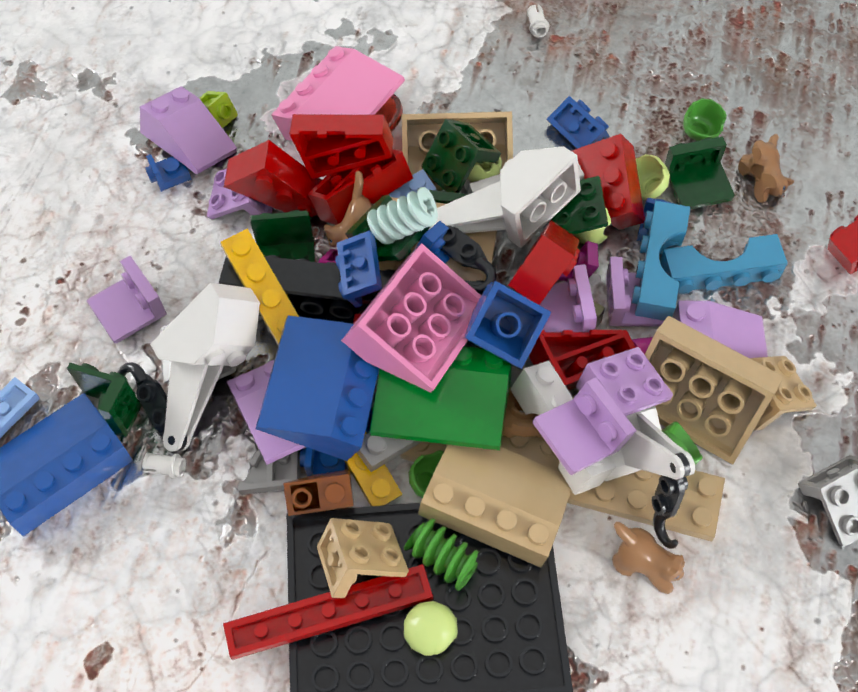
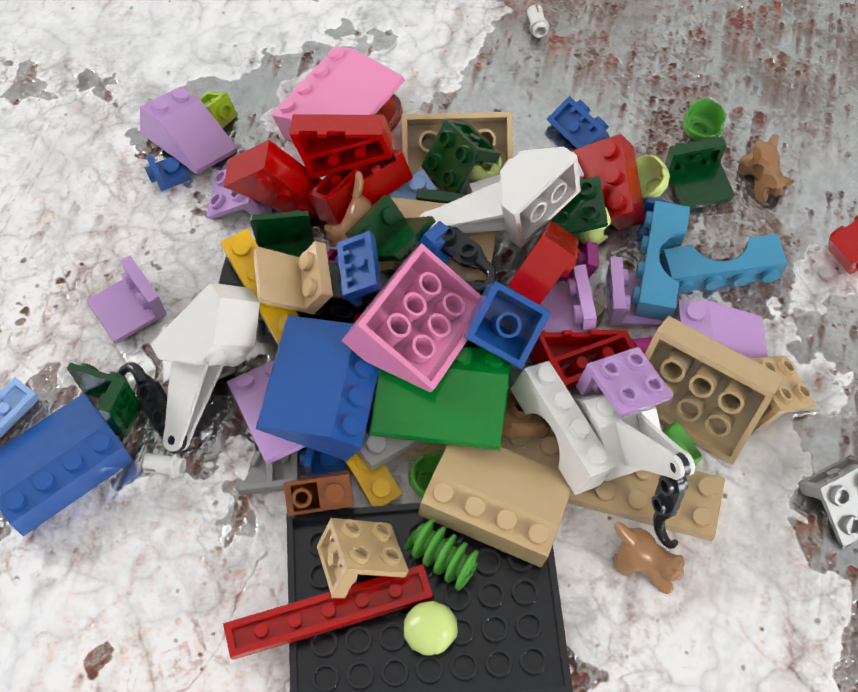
(293, 281): none -> tan bracket
(404, 216): light aqua piece -> none
(585, 428): lavender bracket -> none

